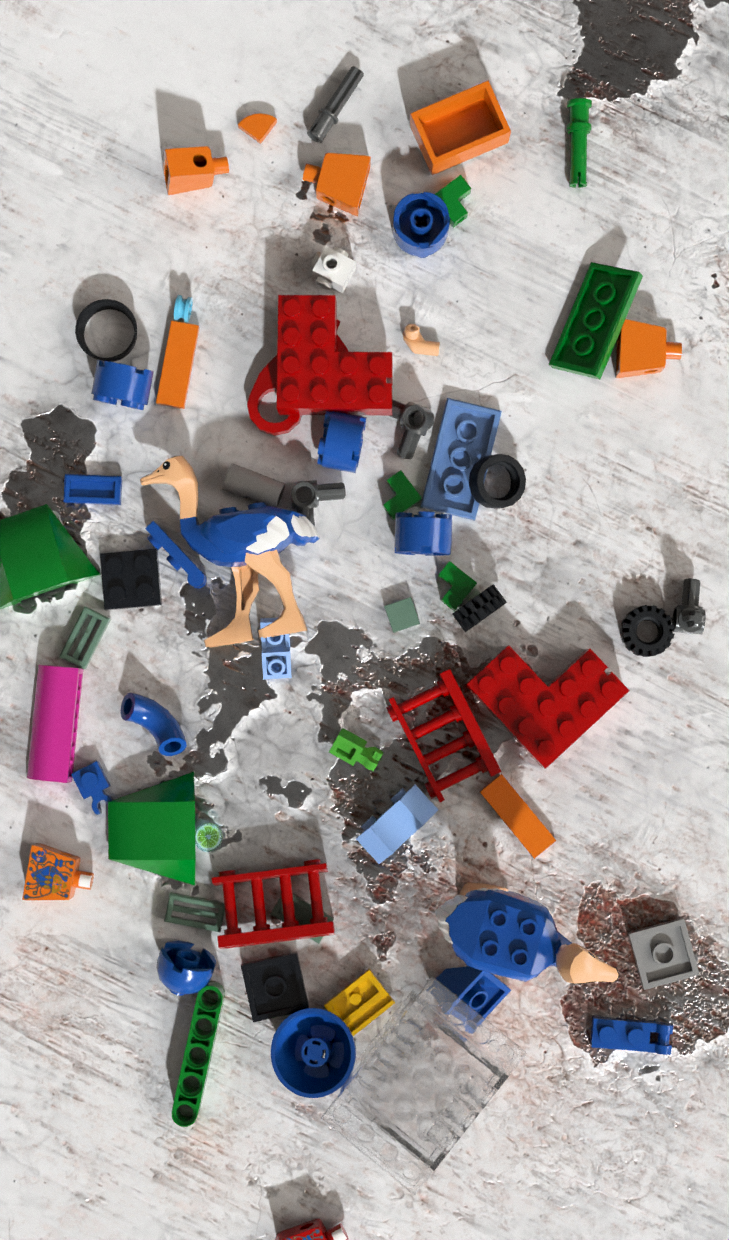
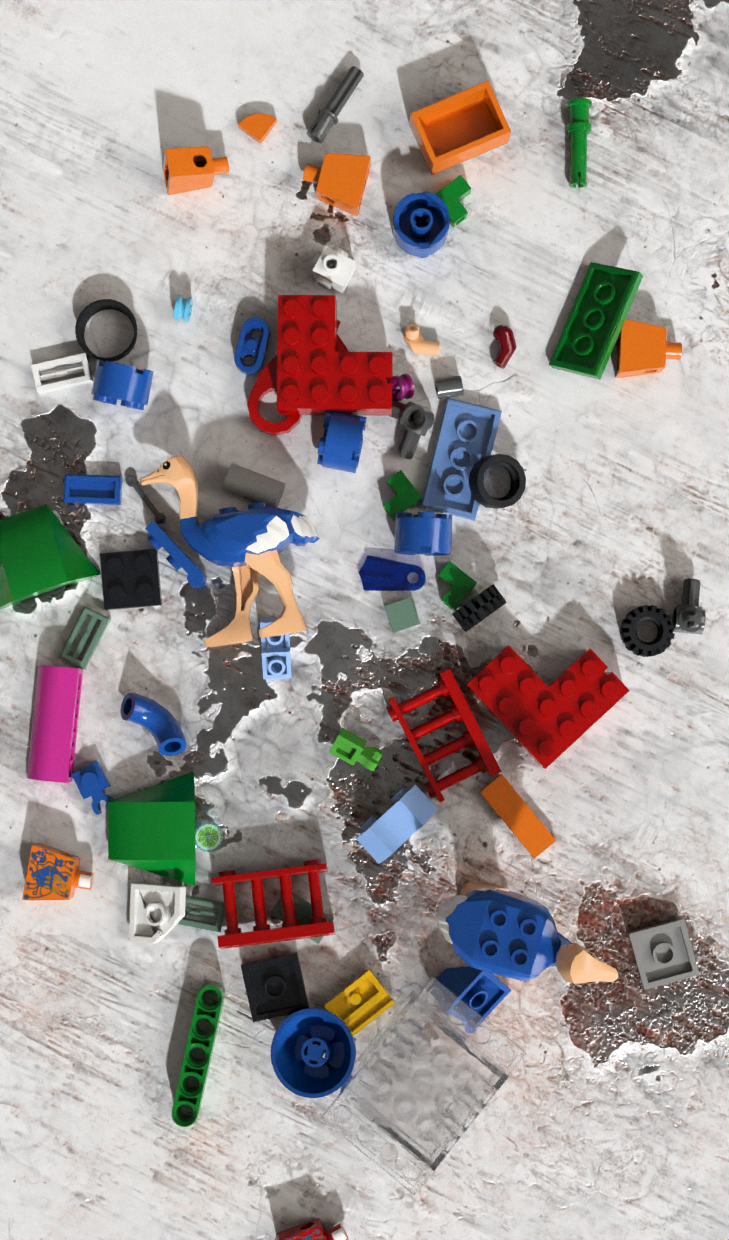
(36, 368): none -> white tile
(132, 481): none -> dark grey hinge
(154, 911): none -> white plate
(177, 364): orange tile -> none
(184, 969): blue cylinder -> none
(251, 346): none -> blue plate
(320, 492): dark grey axle -> none
(389, 575): none -> clear blue piece
(402, 387): none -> magenta bush
(449, 387): none -> dark grey hinge
(507, 345): none -> dark red arm
(630, 1035): blue plate -> none

